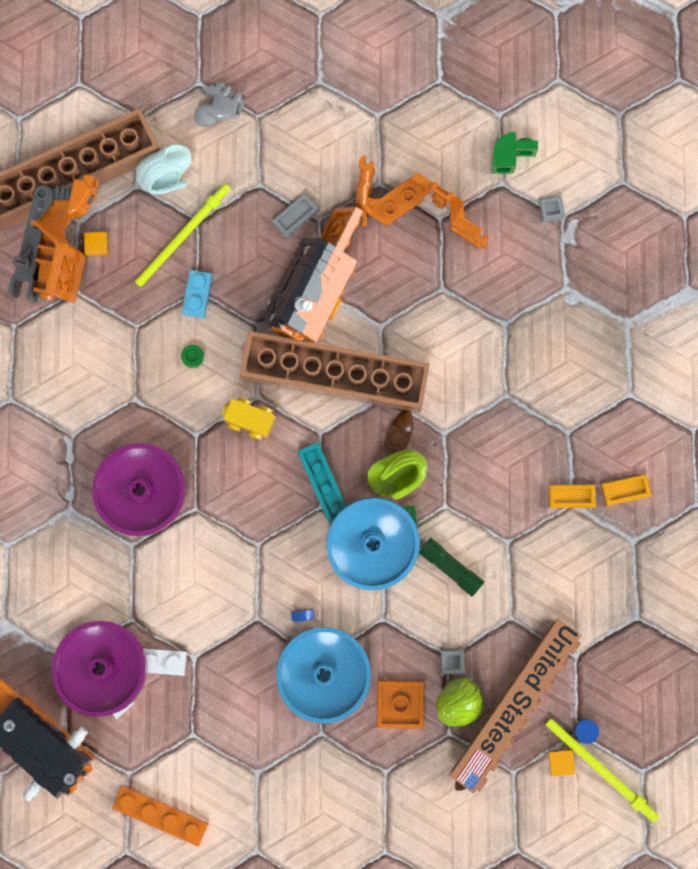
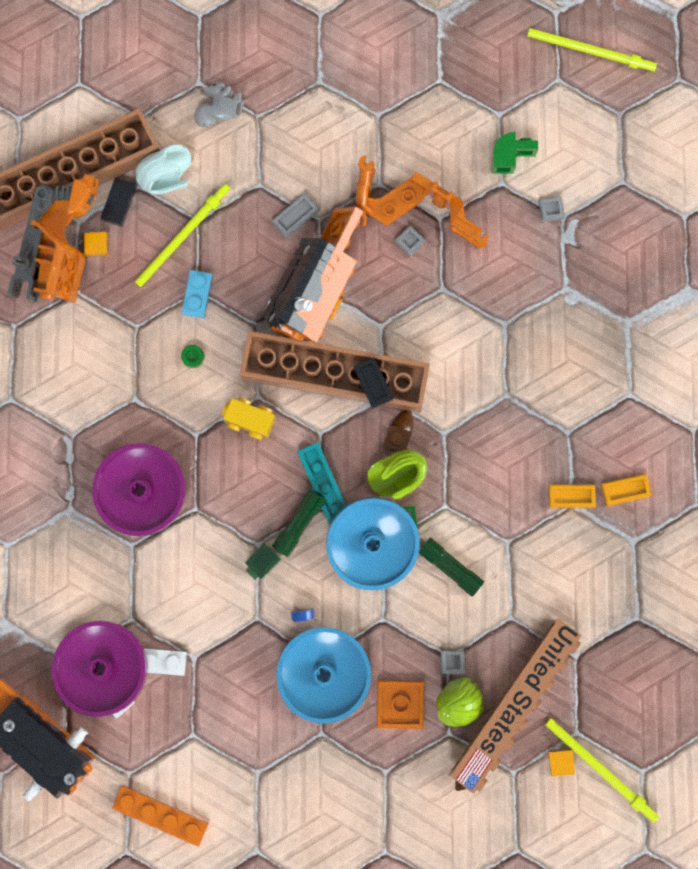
(118, 202): none -> black tile
(262, 562): none -> clear green brick
(289, 537): none -> dark green axle
(373, 383): none -> black tile
(409, 241): none -> light grey tile
(586, 731): blue tile -> none
(633, 61): none -> neon yellow bar

